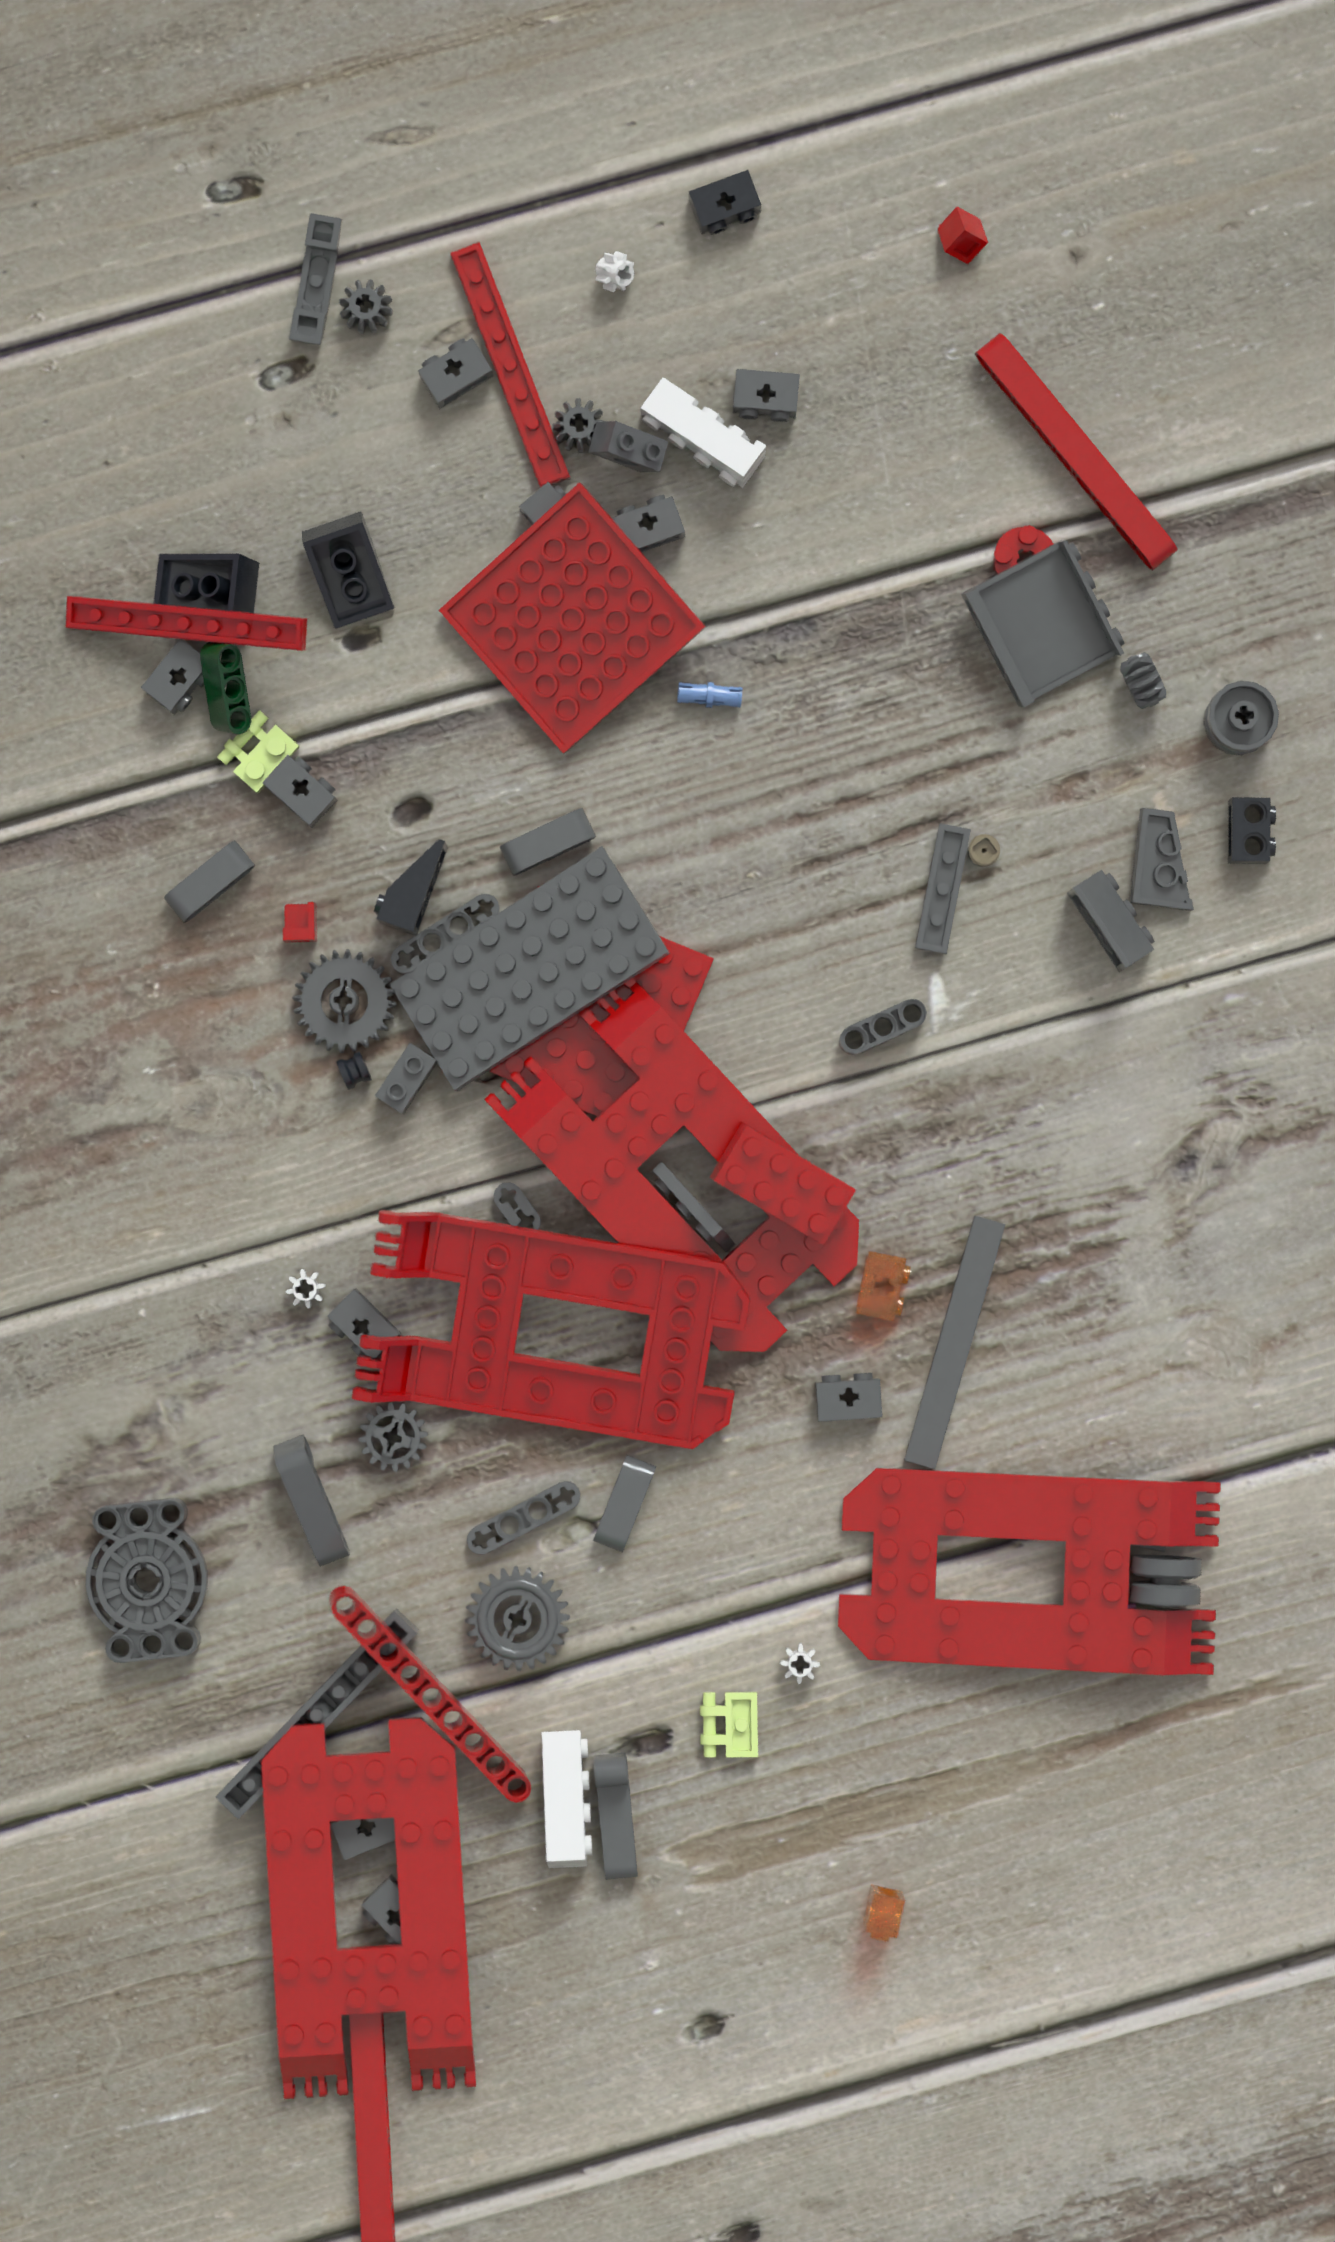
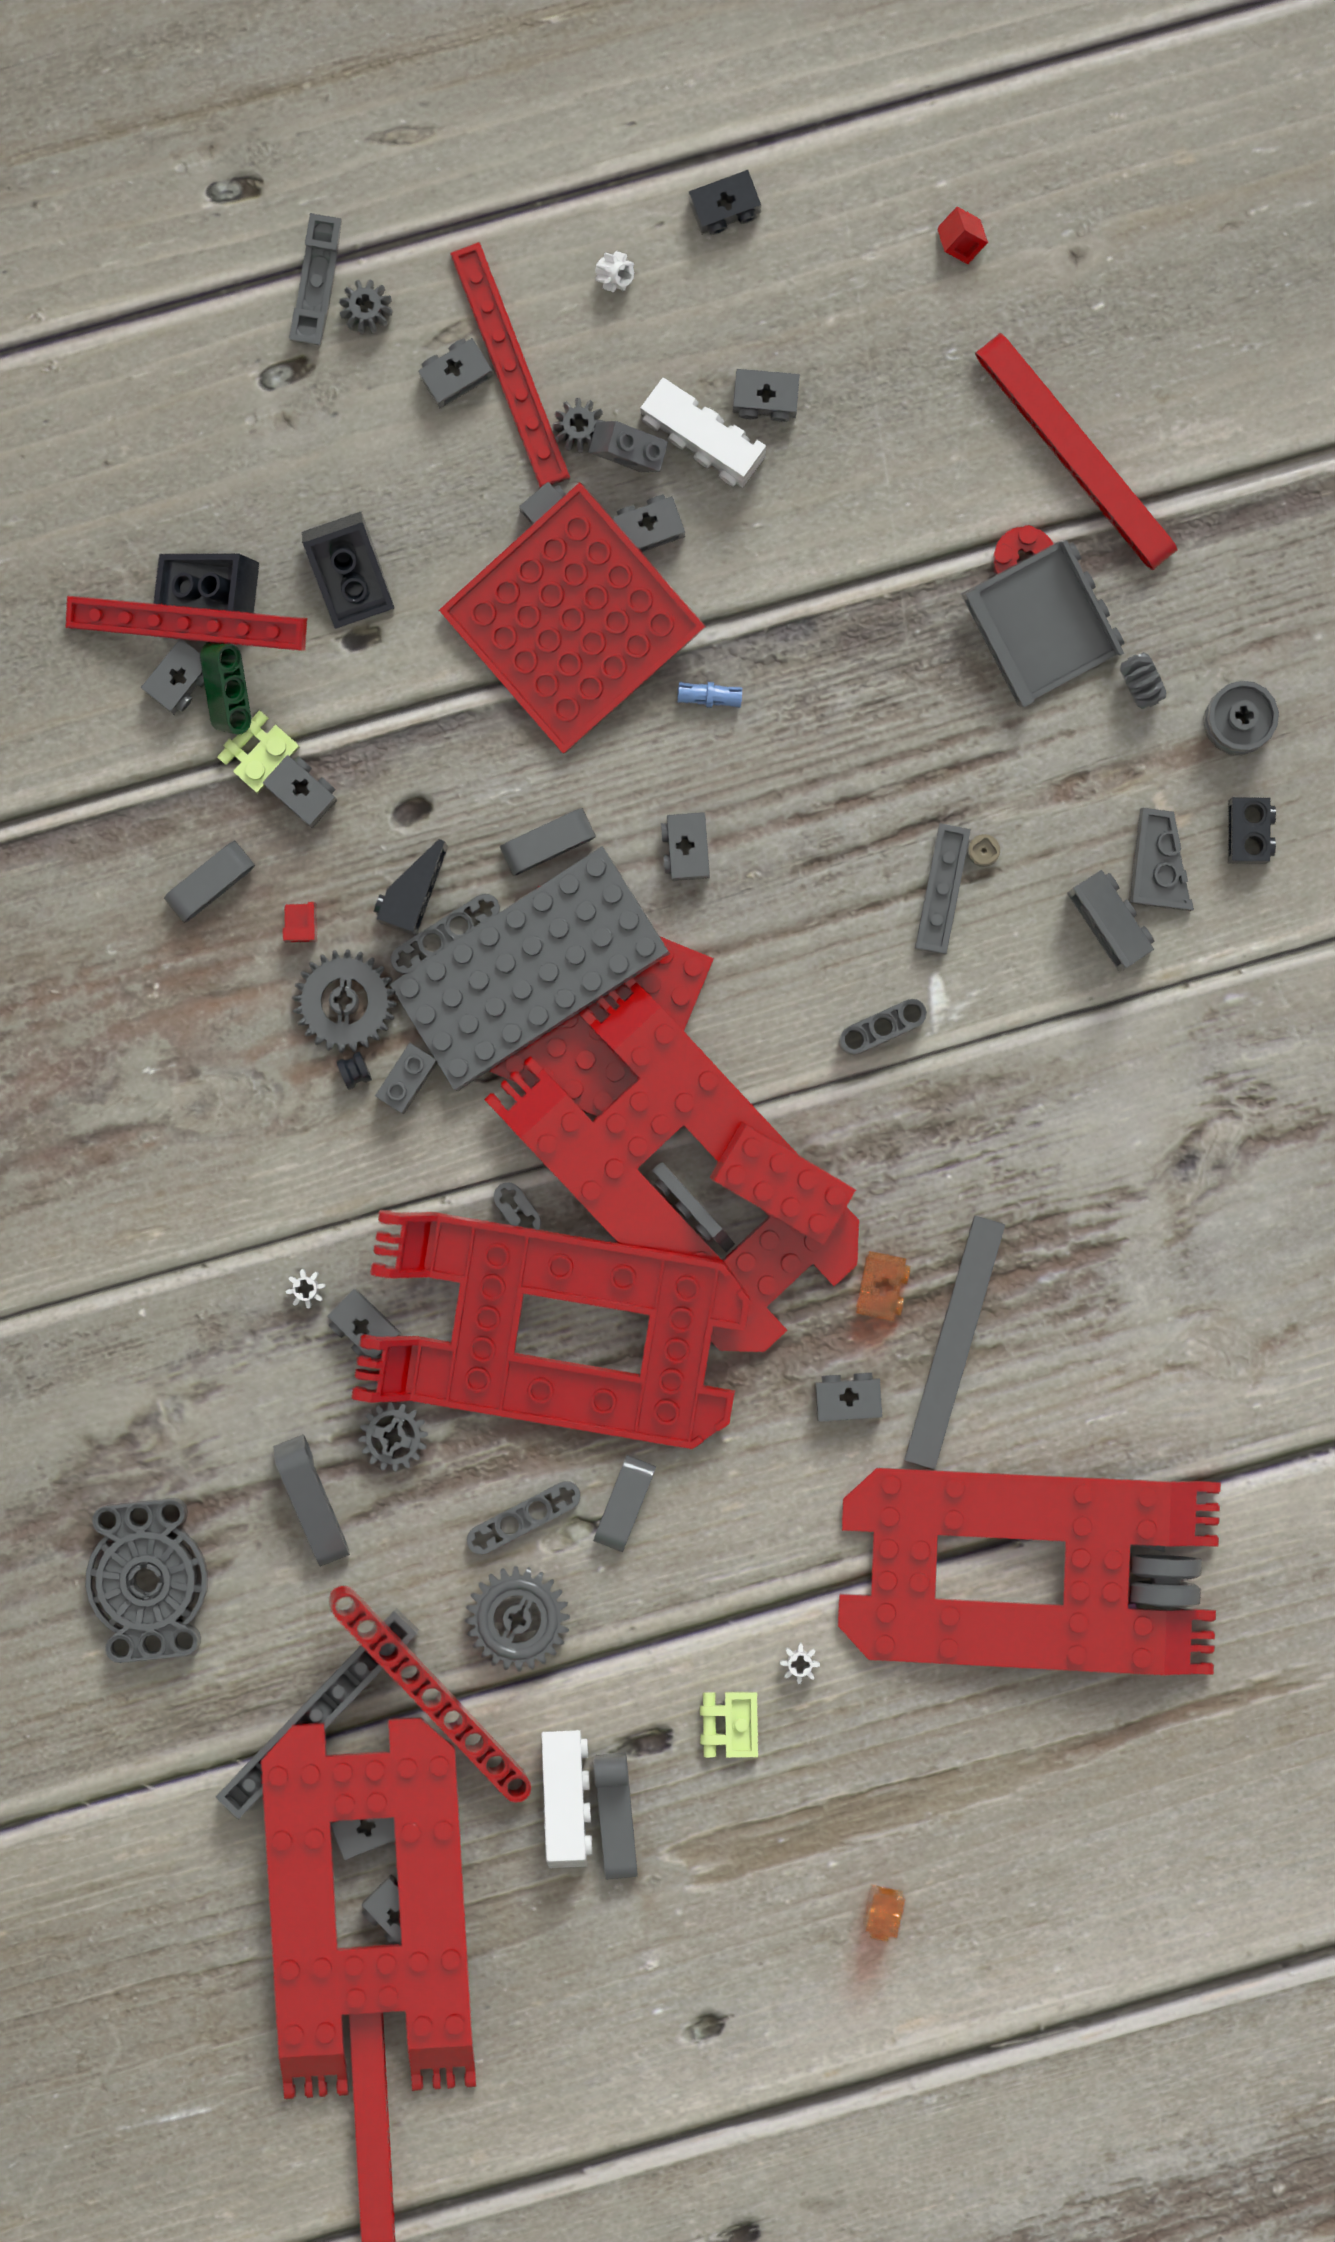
(690, 827): none -> dark grey brick

